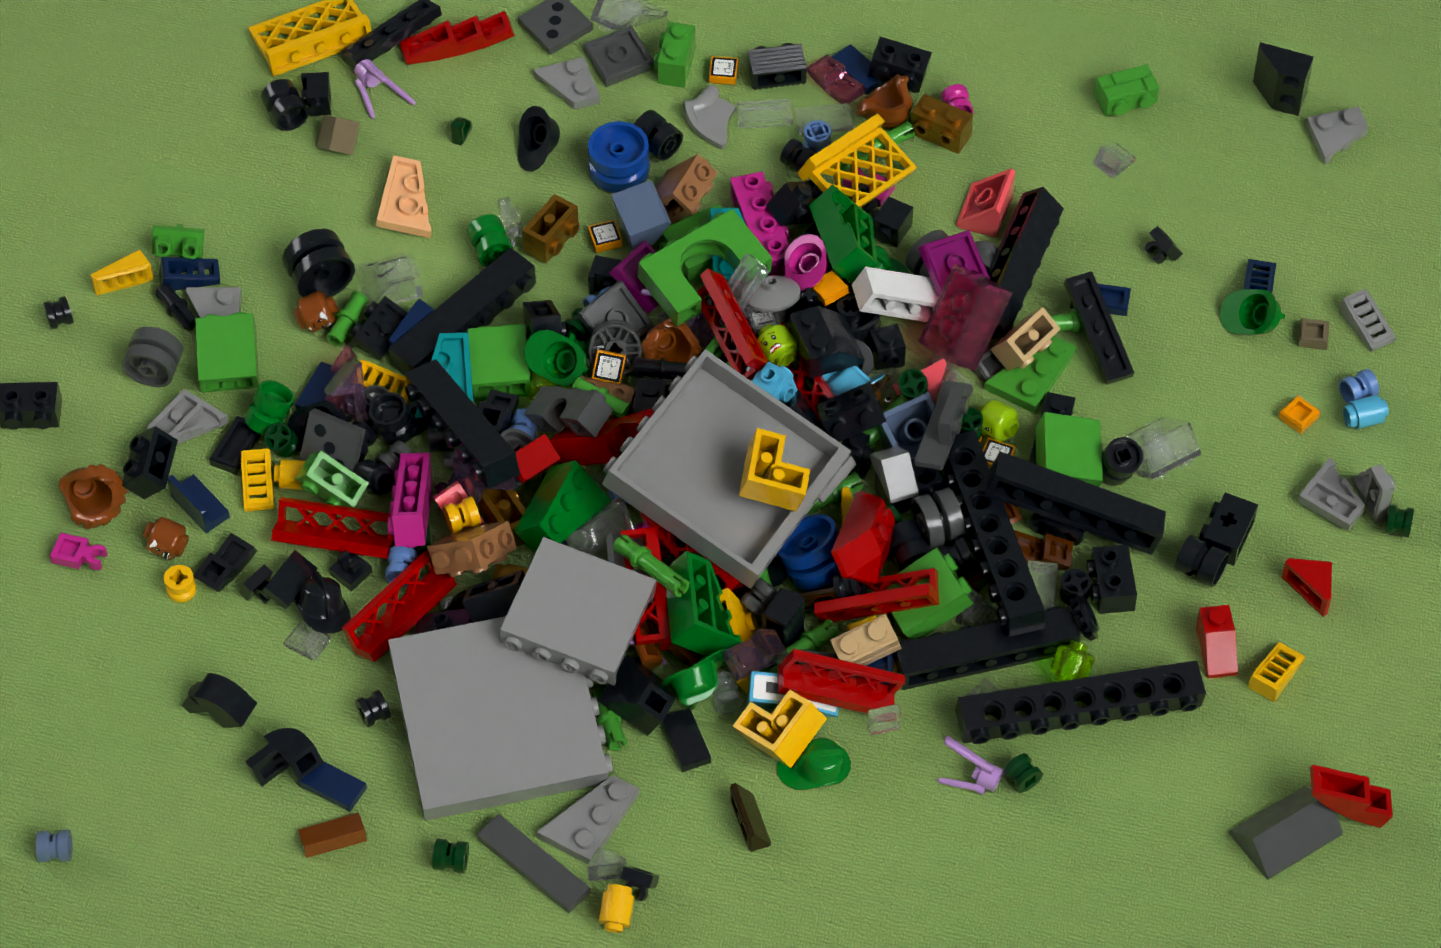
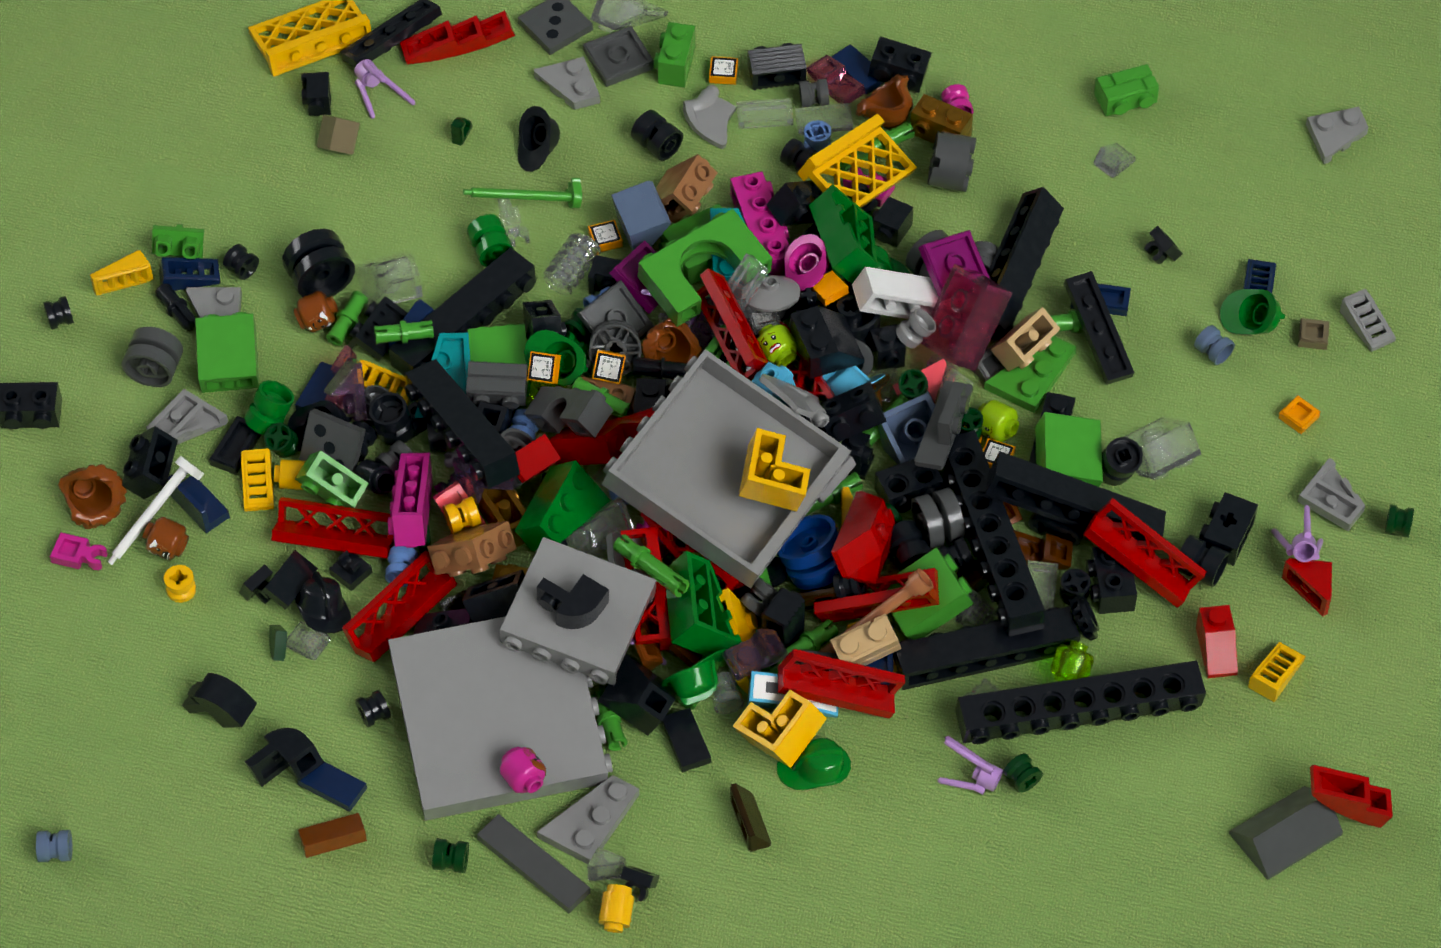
(185, 468): none -> white piece
(226, 564): black slope -> none
(241, 261): none -> black wheel
(277, 642): none -> dark green tile
(284, 104): black wheel -> none
(403, 199): light nougat wing -> none
(403, 331): none -> bright green pin
(497, 383): none -> dark grey brick
(522, 770): none -> dark pink head
(544, 367): none -> tile
(550, 229): pearl gold brick -> none
(571, 263): none -> clear piece
(572, 195): none -> bright green piece
(575, 608): none -> black brick
(618, 156): blue wheel -> none
(798, 400): none -> light grey arm
(807, 93): none -> dark grey wheel
(883, 719): clear tile -> none
(895, 473): slope -> none
(917, 584): none -> nougat piece
(918, 326): none -> light grey wheel
(951, 161): none -> dark grey brick
(987, 204): coral slope -> none
(1140, 556): none -> red fence
(1213, 344): none -> sand blue wheel
(1282, 77): black slope -> none
(1304, 544): none -> lavender plant
(1359, 387): medium blue wheel -> none
(1365, 412): medium azure brick -> none
(1375, 491): light grey wing -> none

